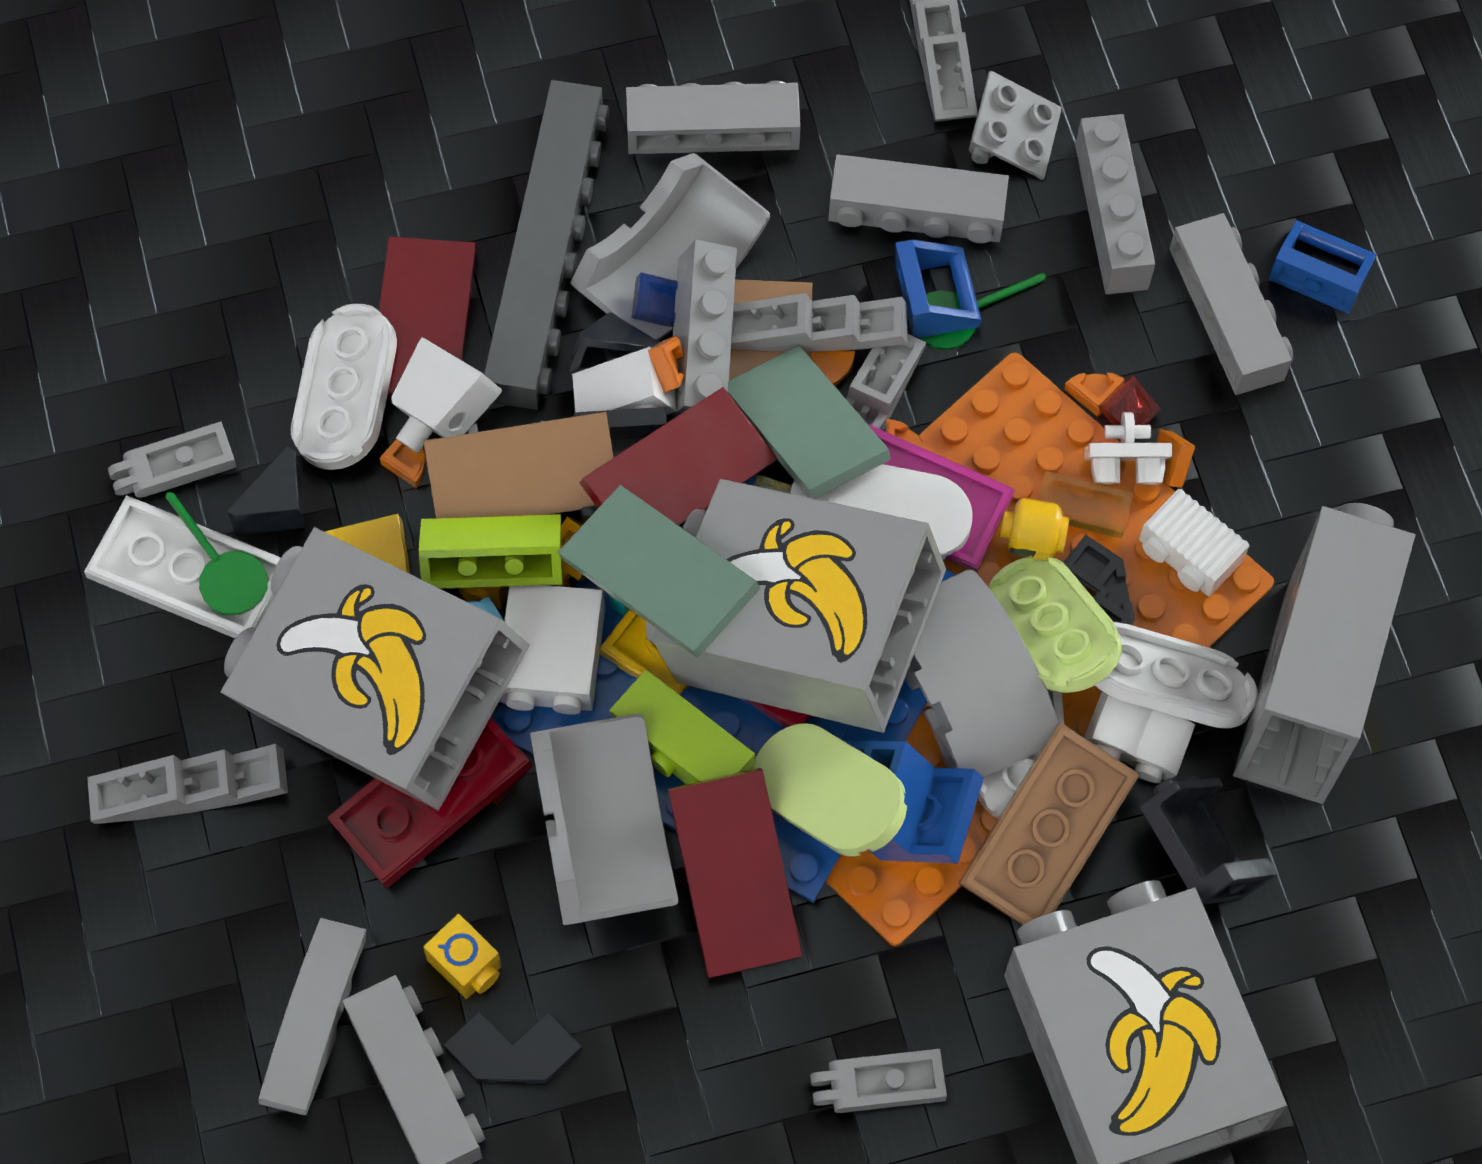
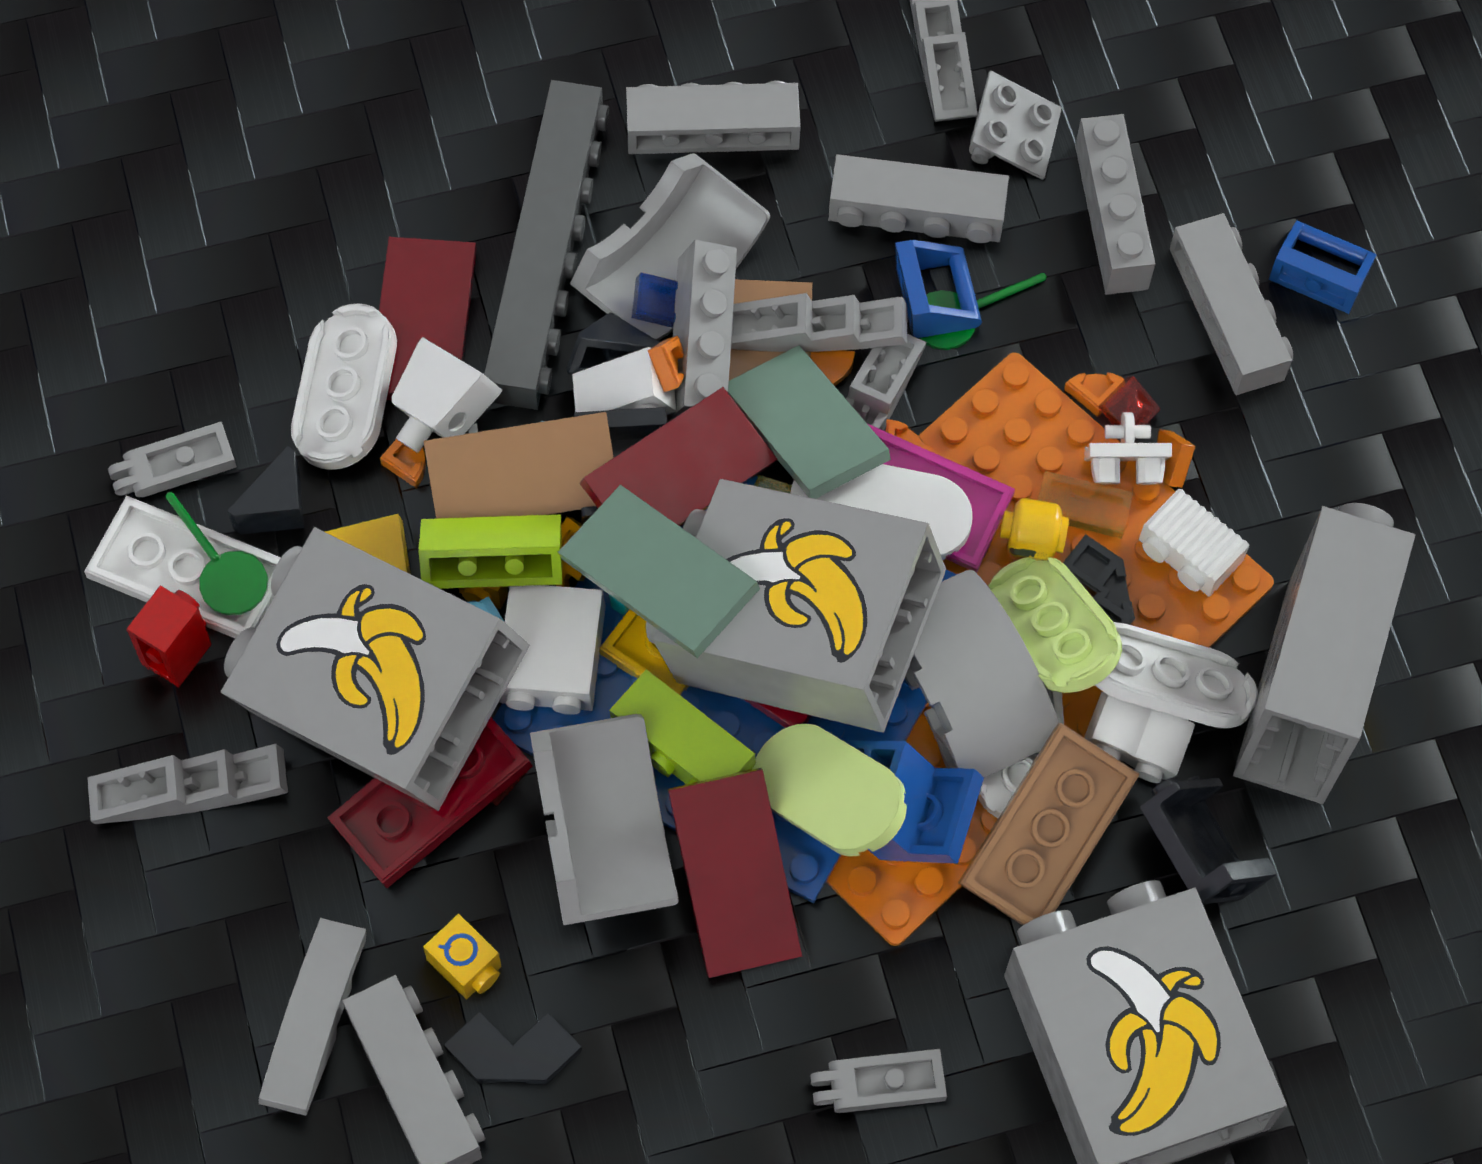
(170, 634): none -> red brick

